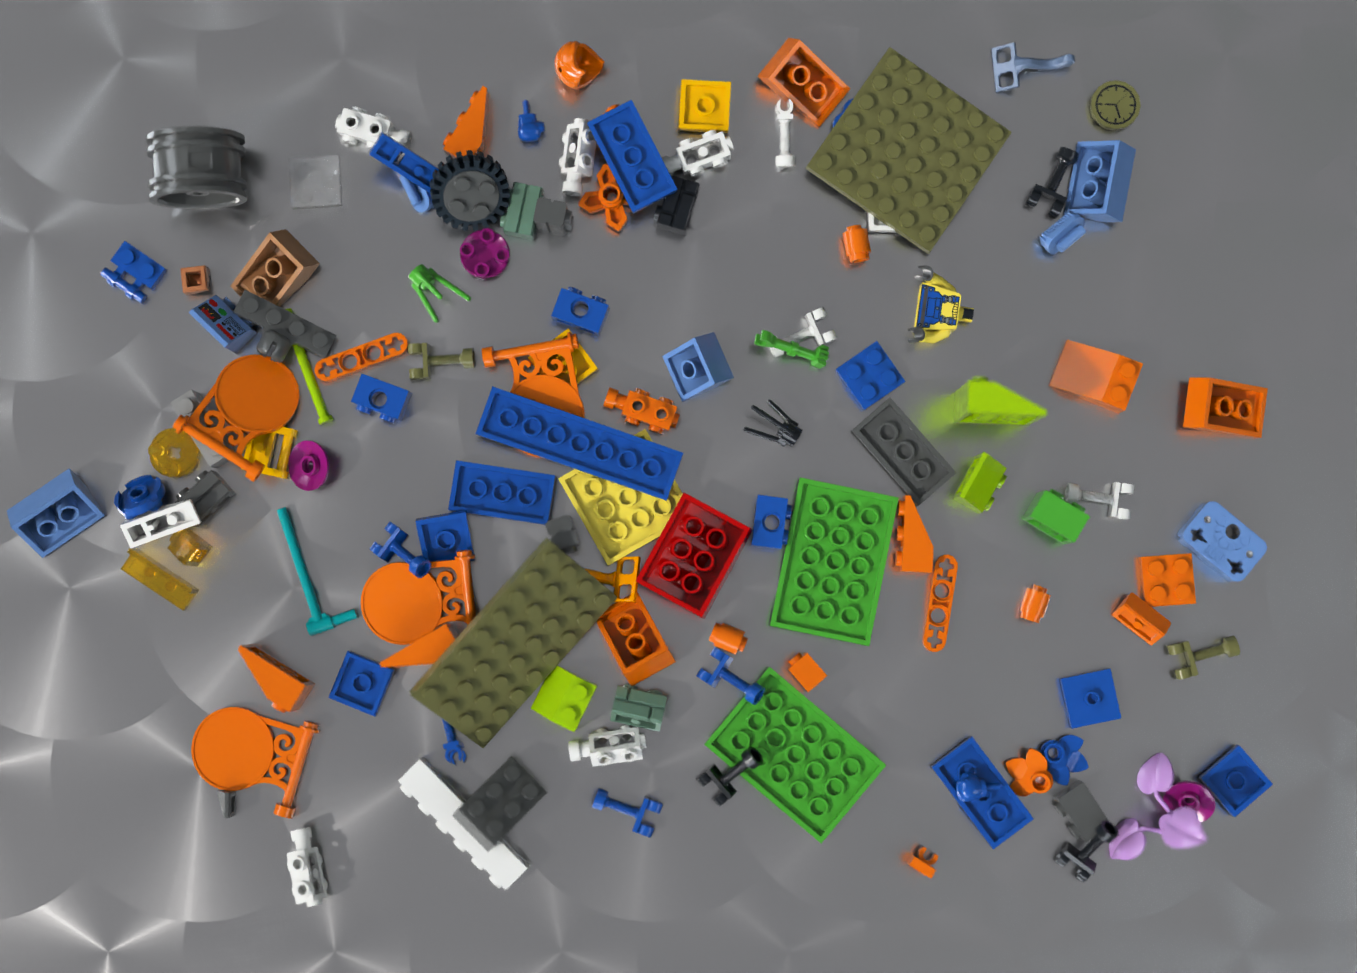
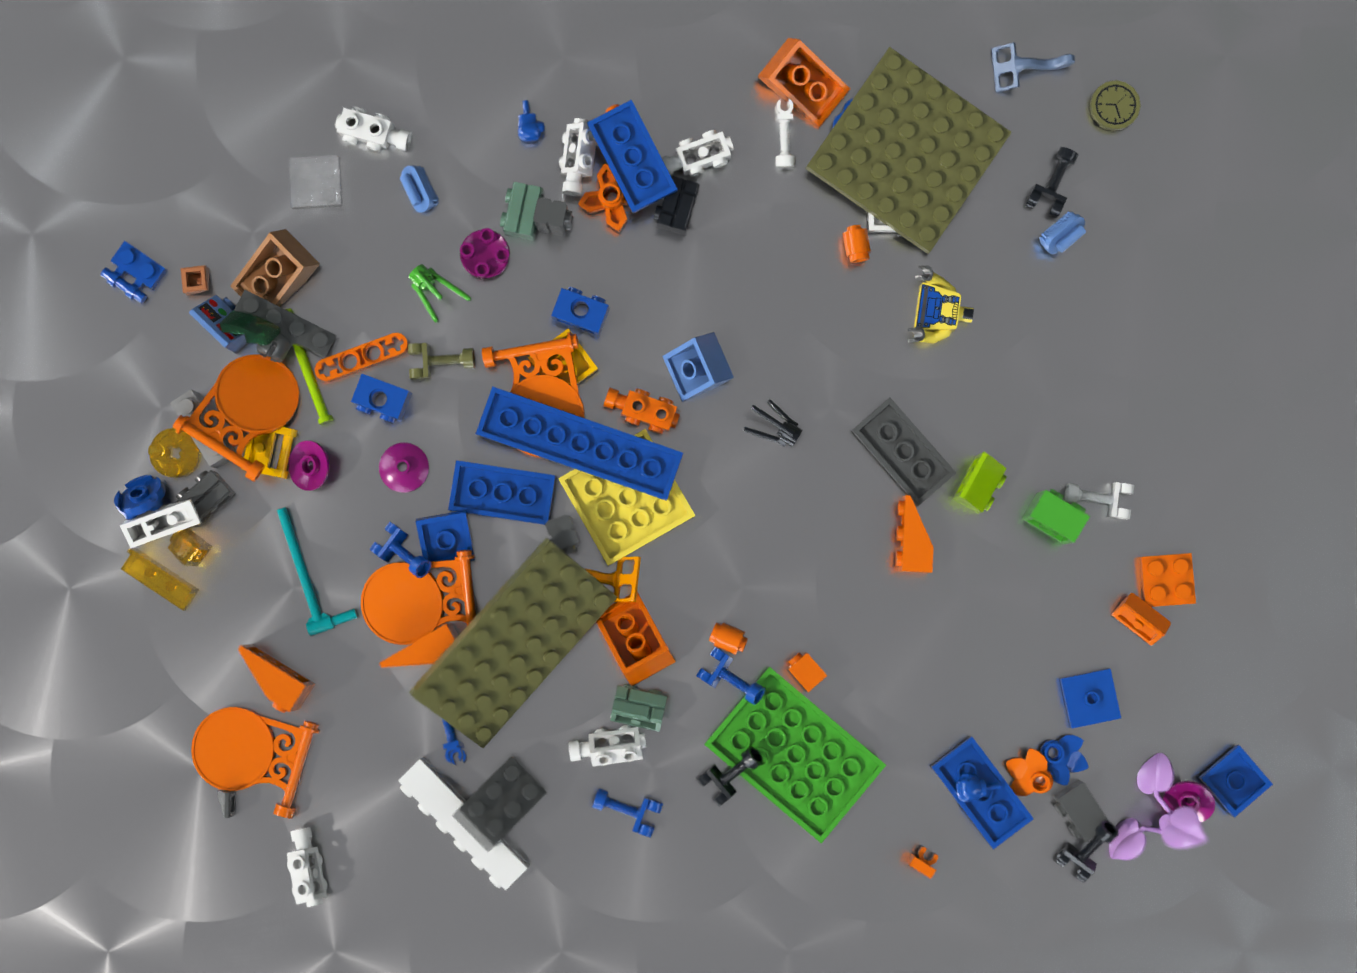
(54, 513): medium blue slope -> none
(196, 167): dark grey wheel -> none
(253, 327): none -> clear green slope
(361, 683): blue plate -> none
(410, 166): blue hinge -> none
(416, 470): none -> magenta dish
(469, 190): wheel -> none
(471, 127): orange slope -> none
(564, 698): lime slope -> none
(577, 64): orange piece -> none
(694, 555): red slope -> none
(704, 106): yellow plate -> none
(766, 507): blue brick -> none
(812, 330): white bar -> none
(817, 357): bright green piece -> none
(834, 561): bright green plate -> none
(870, 375): blue plate -> none
(942, 603): orange beam -> none
(993, 404): lime slope -> none
(1035, 603): orange brick -> none
(1096, 375): orange slope -> none
(1100, 180): medium blue slope -> none
(1216, 547): medium blue axle -> none
(1225, 407): orange slope -> none
(1229, 646): olive bar -> none

